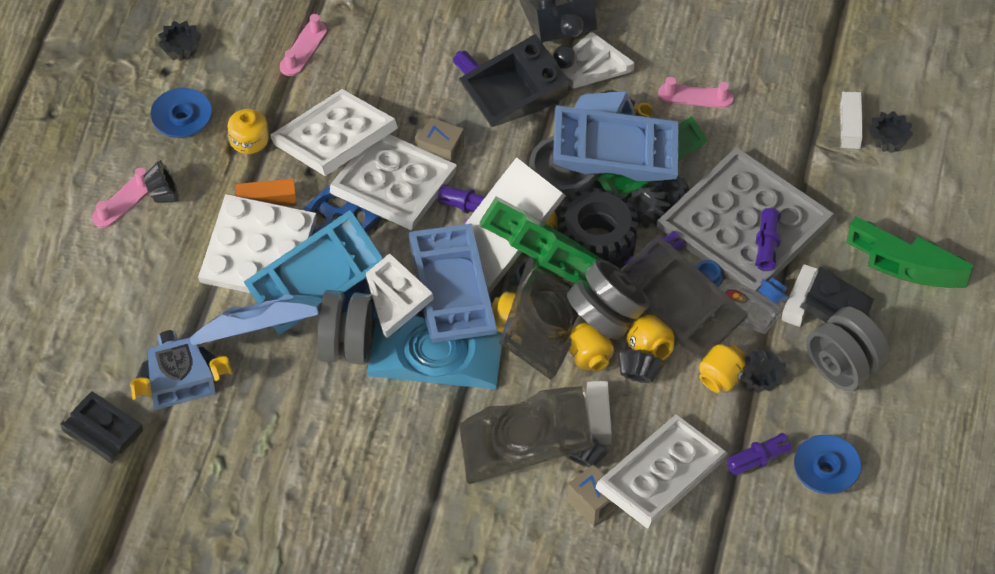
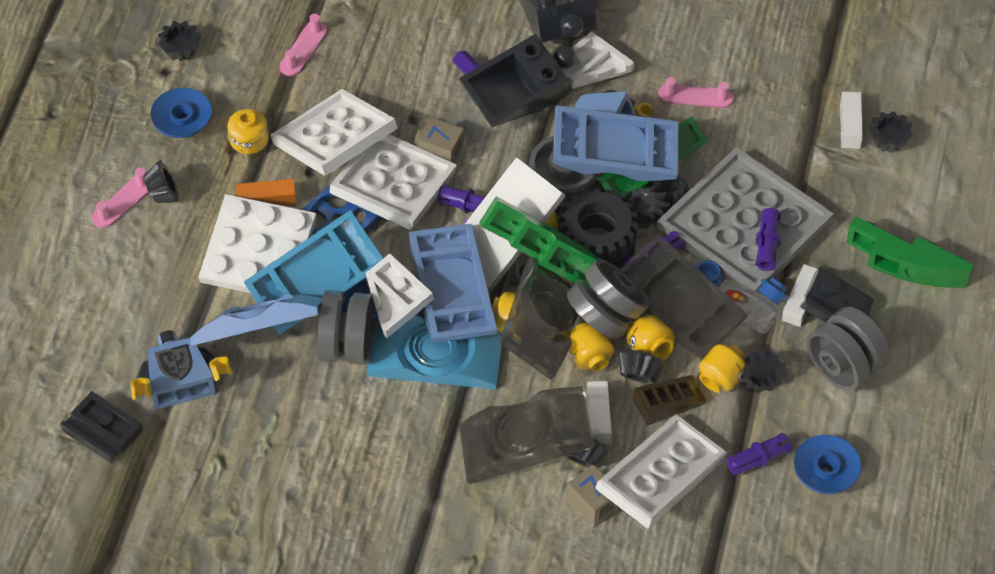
(651, 414): none -> dark brown slope

